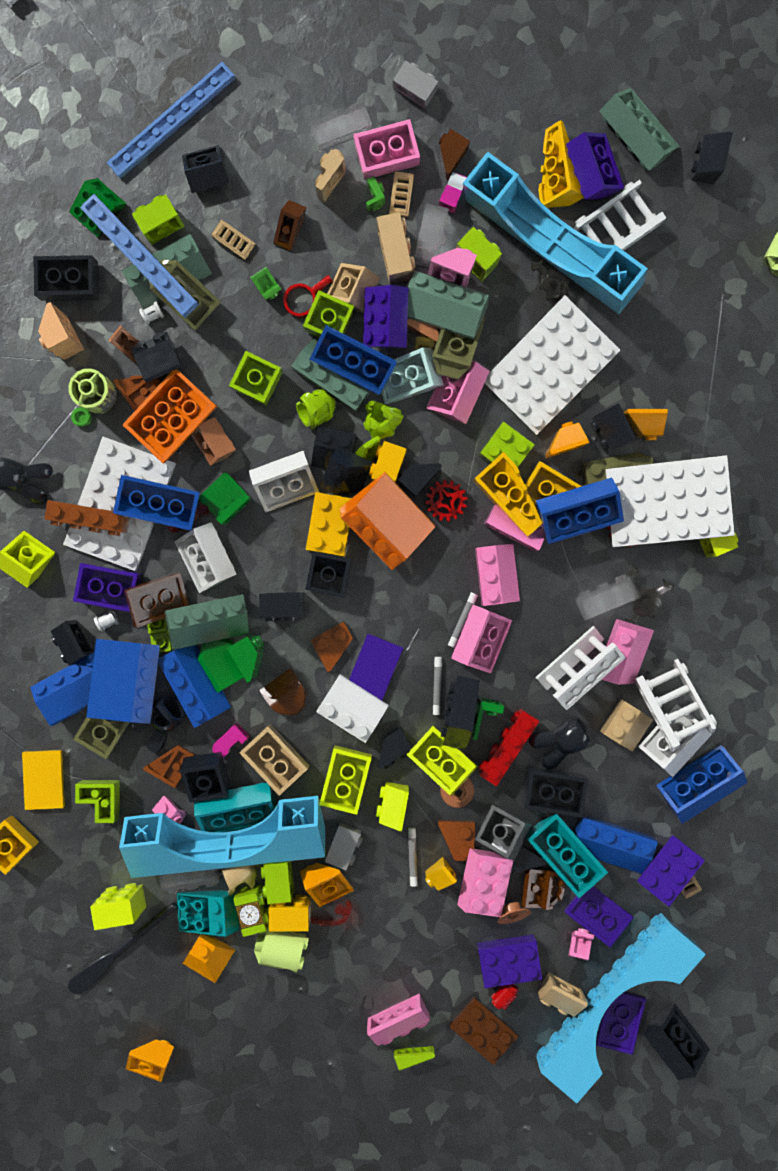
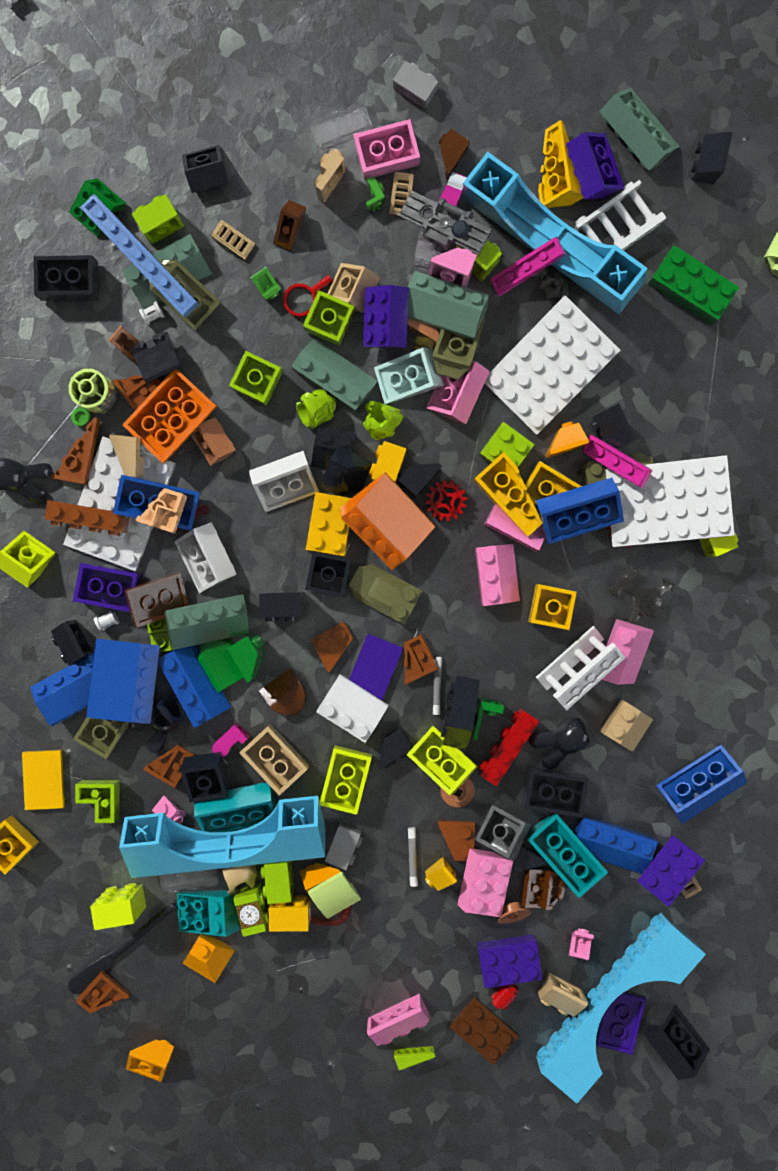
(58, 333): light nougat slope -> none
(78, 462): none -> dark orange wing
(101, 993): none -> dark orange wing
(128, 454): none -> tan slope
(164, 511): none -> light nougat slope
(171, 120): medium blue tile -> none
(225, 498): green bracket -> none
(281, 949): yellowish green cylinder -> none
(334, 895): none -> yellowish green slope
(353, 360): blue slope -> none
(369, 449): lime slope -> none
(384, 592): none -> olive slope
(393, 805): neon yellow slope -> none
(395, 248): tan brick -> none
(418, 659): none -> dark orange wing
(443, 229): none -> dark grey piece
(462, 620): light grey bar -> none
(481, 639): bright pink slope -> none
(528, 266): none -> dark pink tile
(552, 606): none -> yellow brick
(599, 915): dark purple tile -> none
(607, 597): clear brick -> none
(617, 461): none -> dark pink tile
(647, 422): light orange slope -> none
(658, 750): white slope -> none
(665, 720): white fence -> none
(693, 285): none -> green brick

